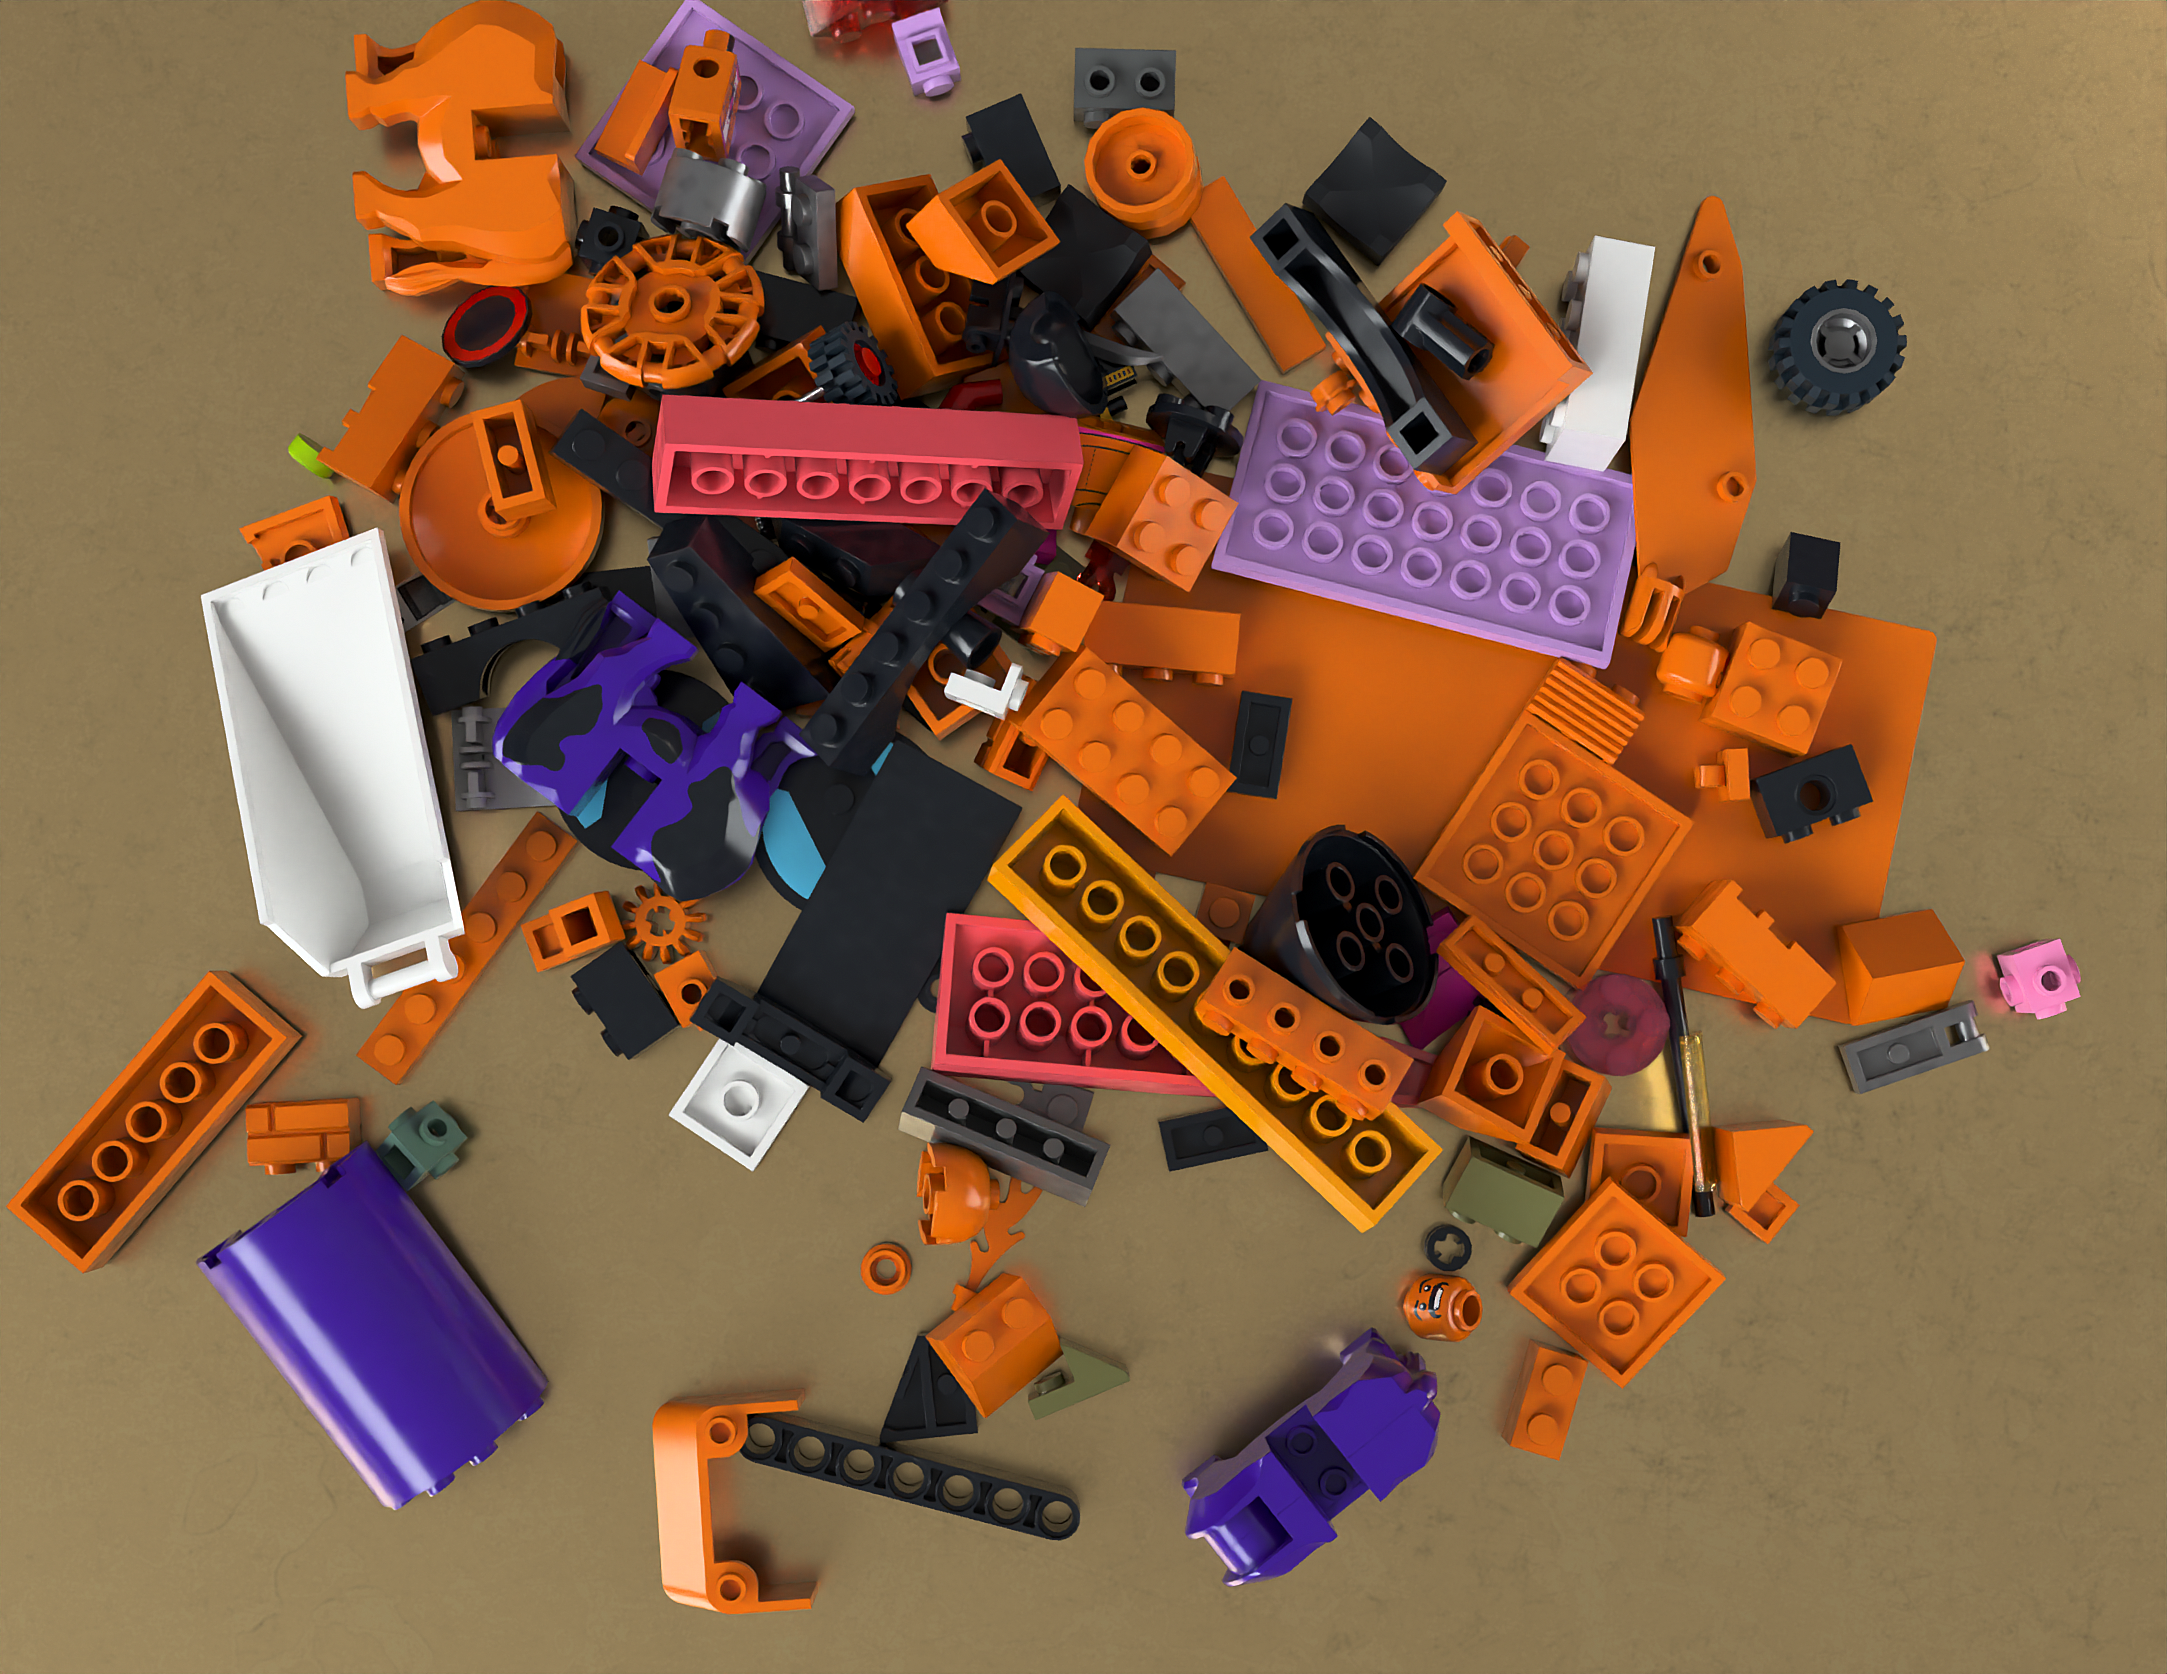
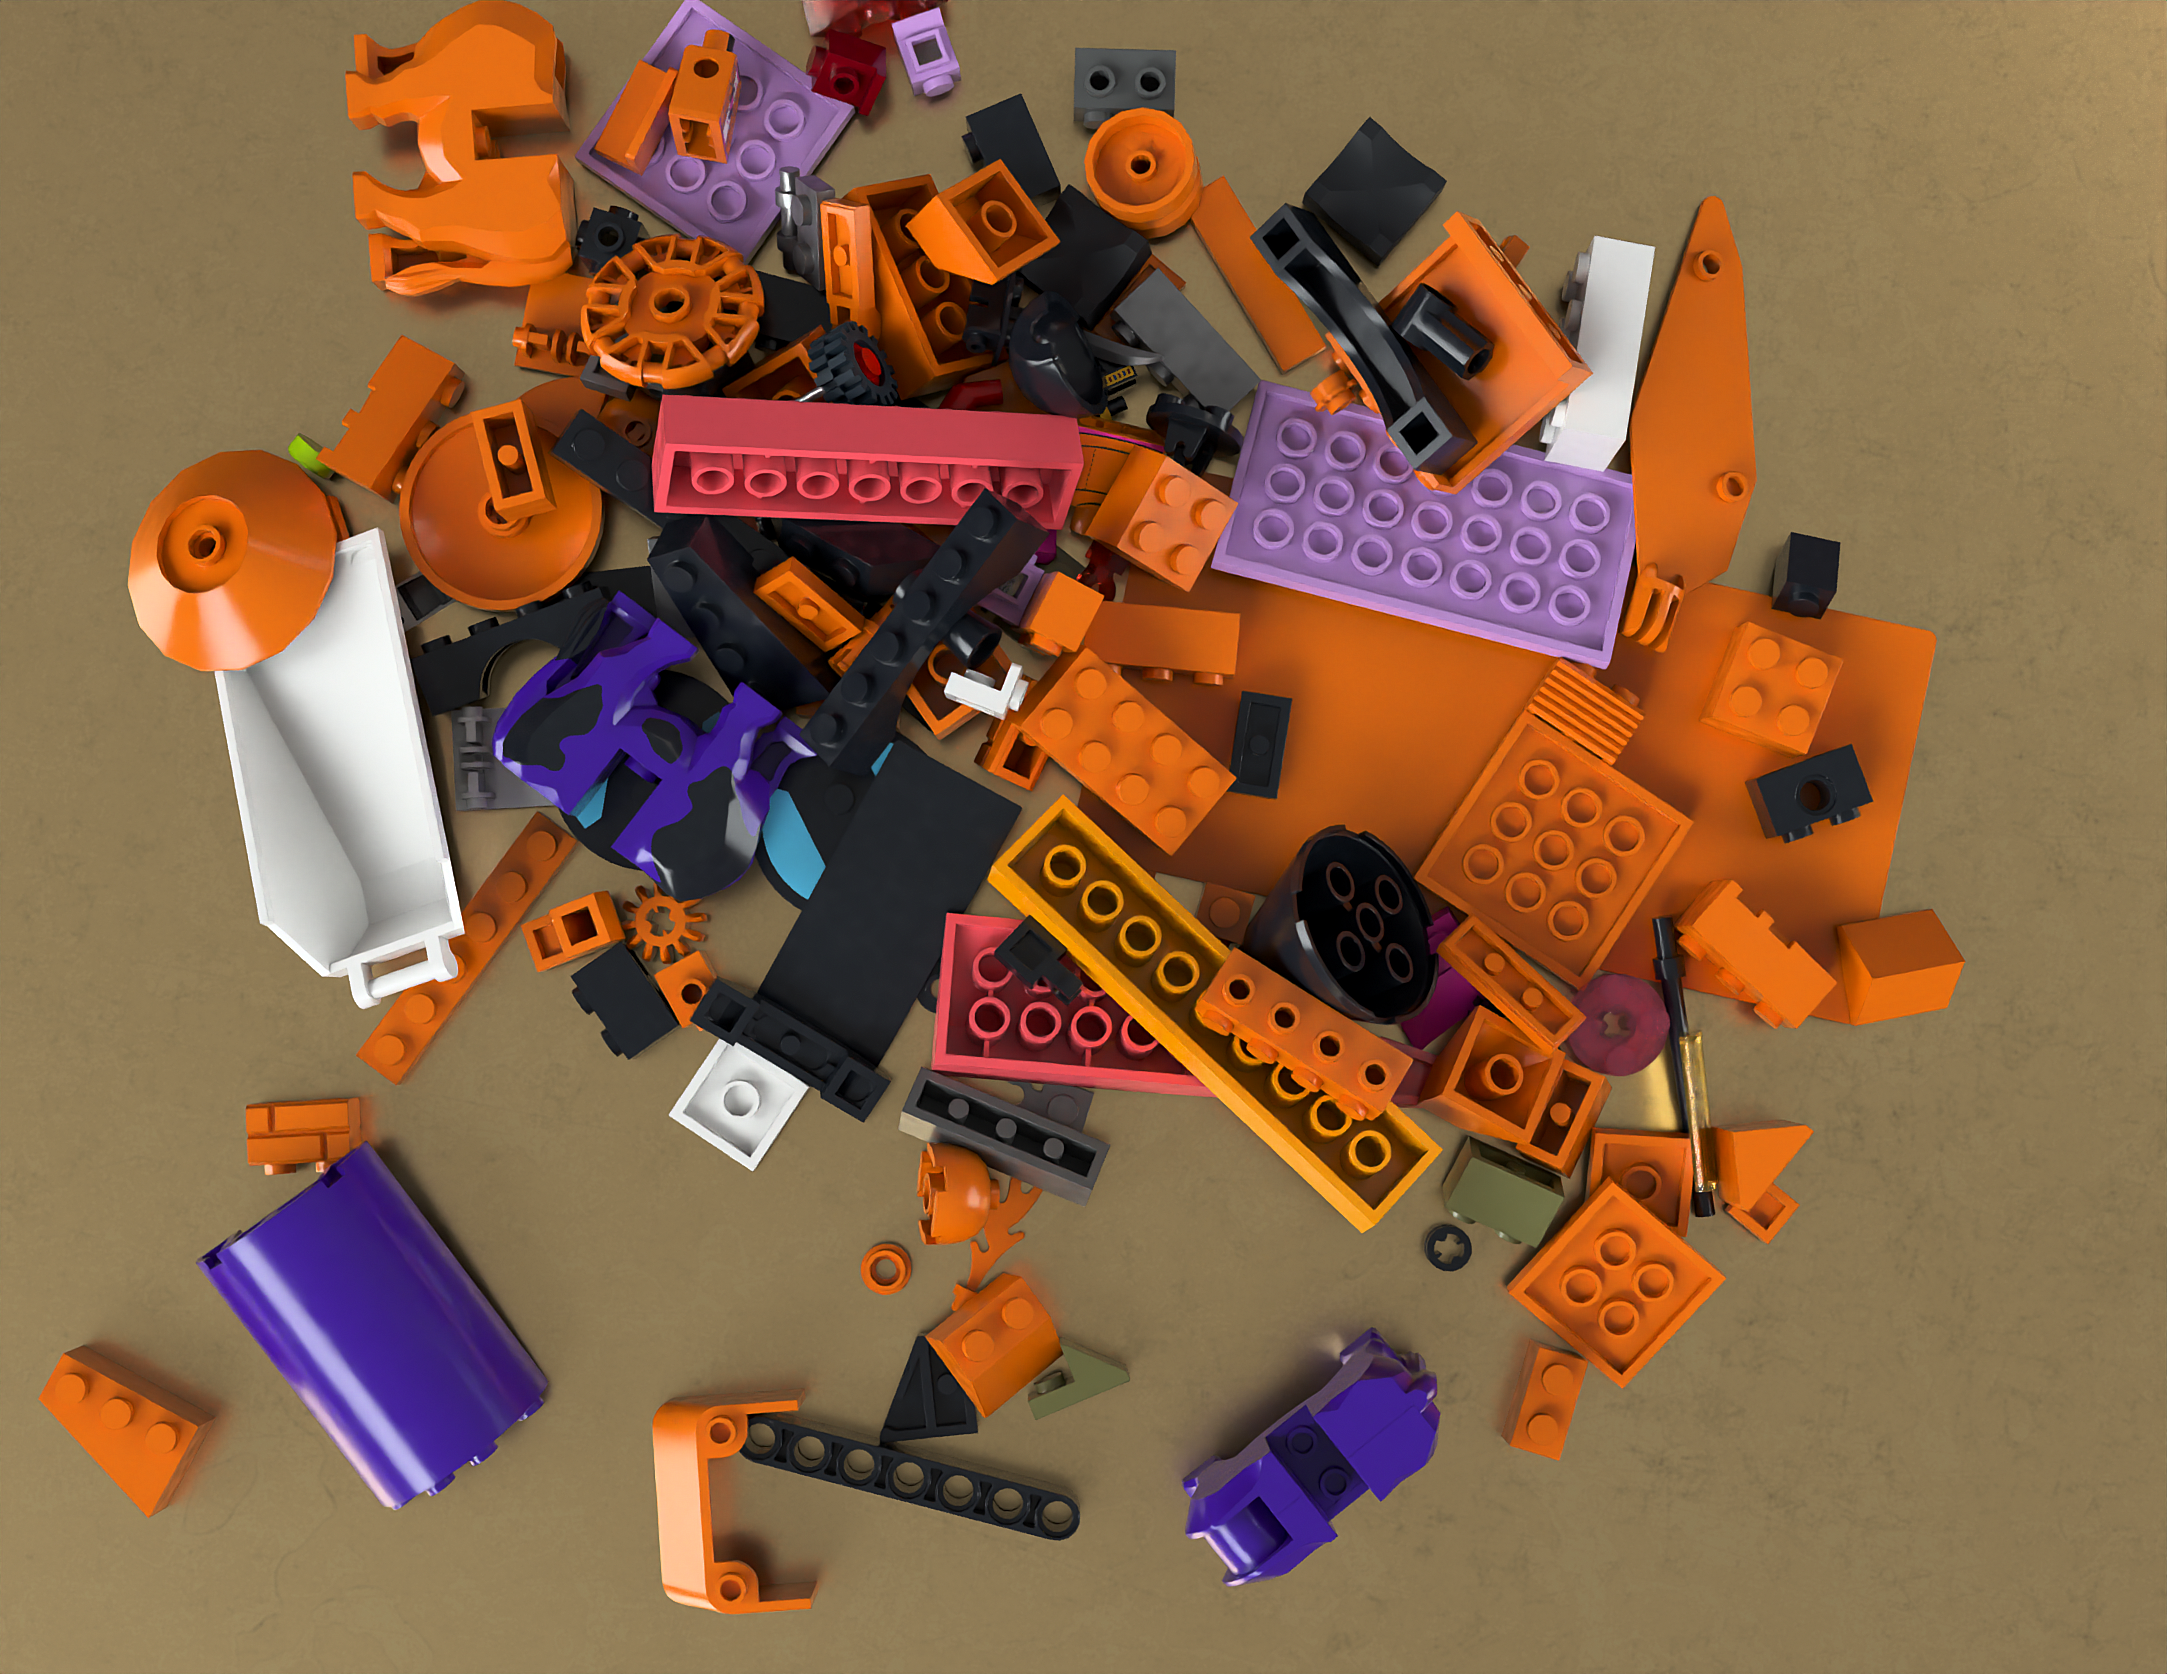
(126, 1425): none -> orange wedge
(153, 1121): orange brick -> none
(259, 580): none -> orange dish
(421, 1145): sand green brick -> none
(486, 326): piece -> none
(709, 199): flat silver brick -> none
(847, 70): none -> dark red brick
(849, 264): none -> orange hinge
(1035, 956): none -> black plate
(1207, 1138): black plate -> none
(1442, 1307): orange head -> none
(1693, 665): orange head -> none
(1729, 775): orange tile -> none
(1837, 347): black wheel -> none
(1912, 1048): flat silver plate -> none
(2039, 978): bright pink brick -> none

